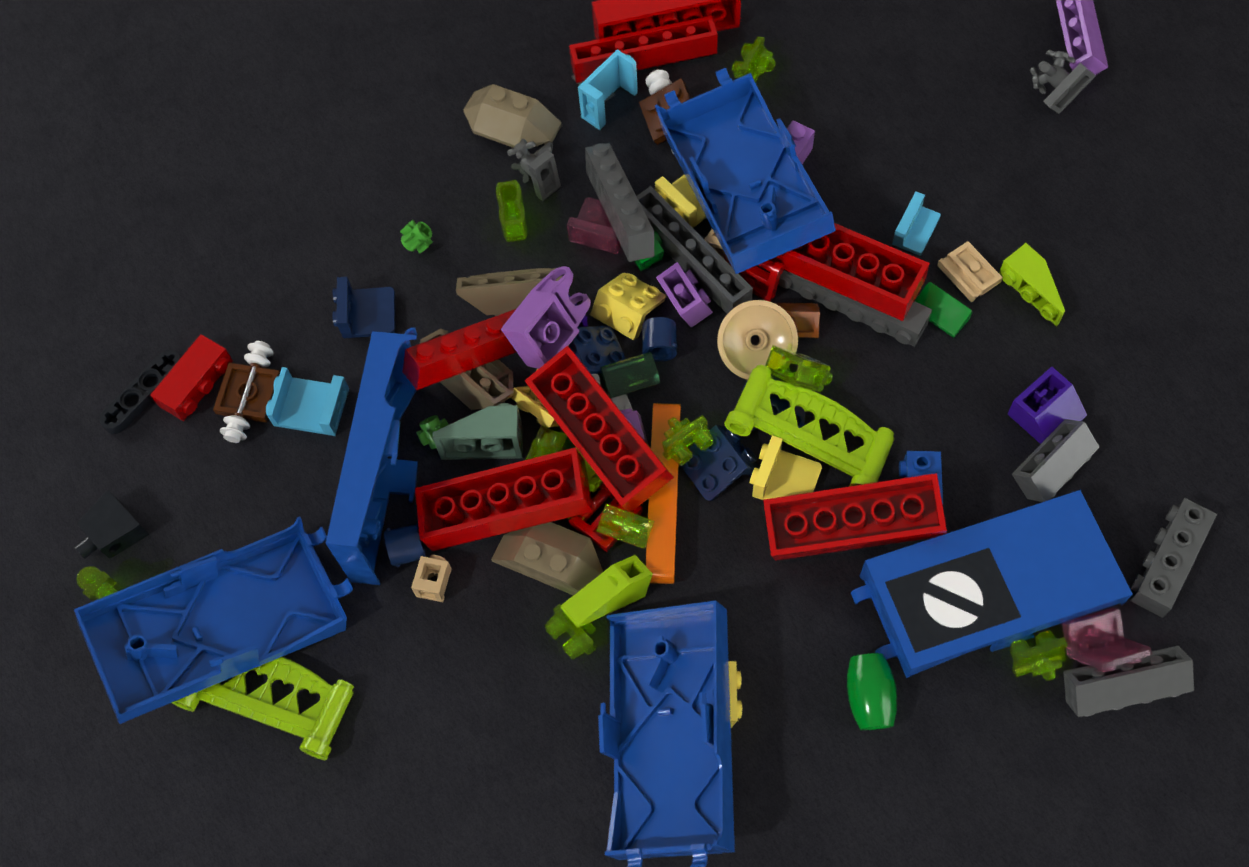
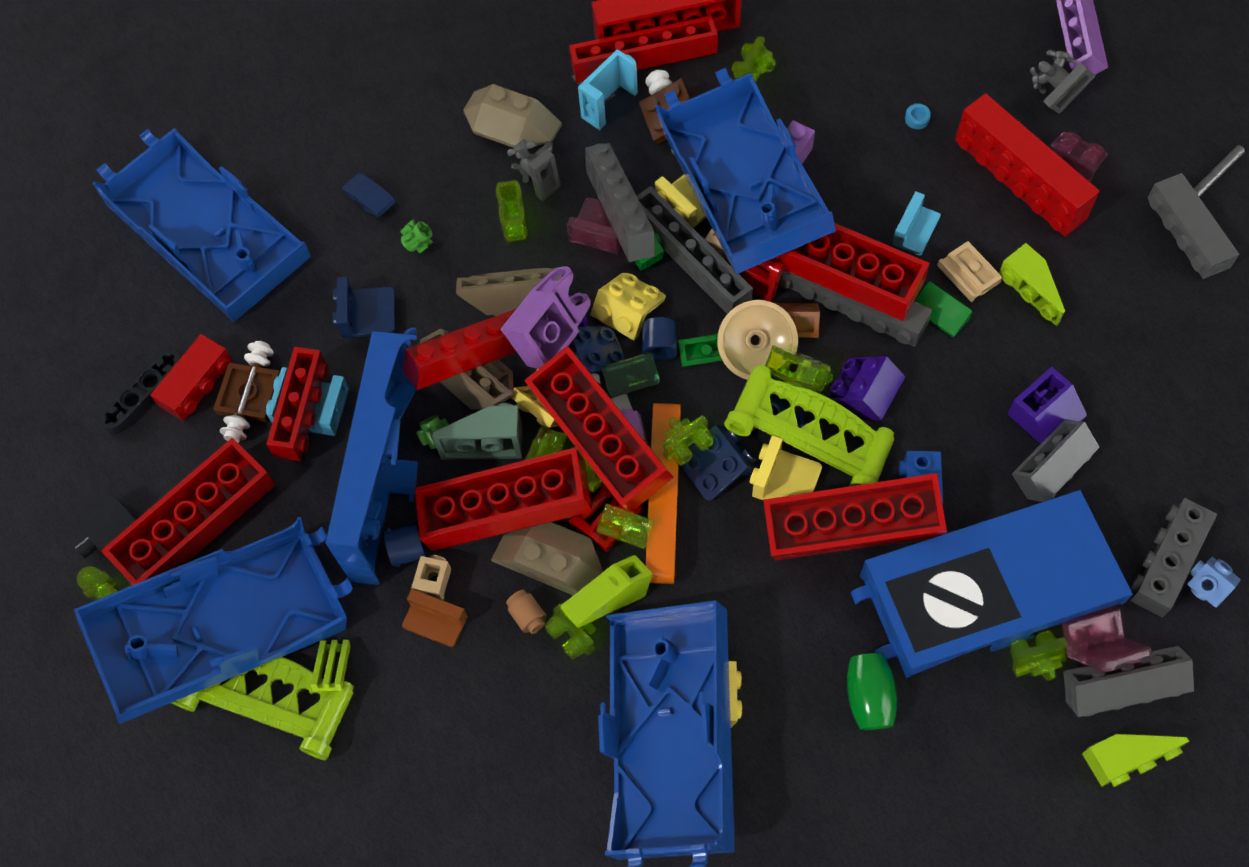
(190, 514): none -> red brick
(202, 223): none -> blue piece
(297, 404): none -> red brick
(332, 648): none -> lime tile
(369, 194): none -> dark blue slope
(434, 618): none -> dark orange panel
(526, 612): none -> medium nougat brick
(684, 295): medium lavender brick -> none
(698, 350): none -> green slope
(866, 386): none -> dark purple slope
(917, 116): none -> dark azure tile
(1026, 165): none -> red brick
(1079, 154): none -> clear pink bracket
(1122, 754): none -> lime slope
(1192, 226): none -> dark grey brick
(1212, 581): none -> medium blue brick
(1219, 170): none -> flat silver bar

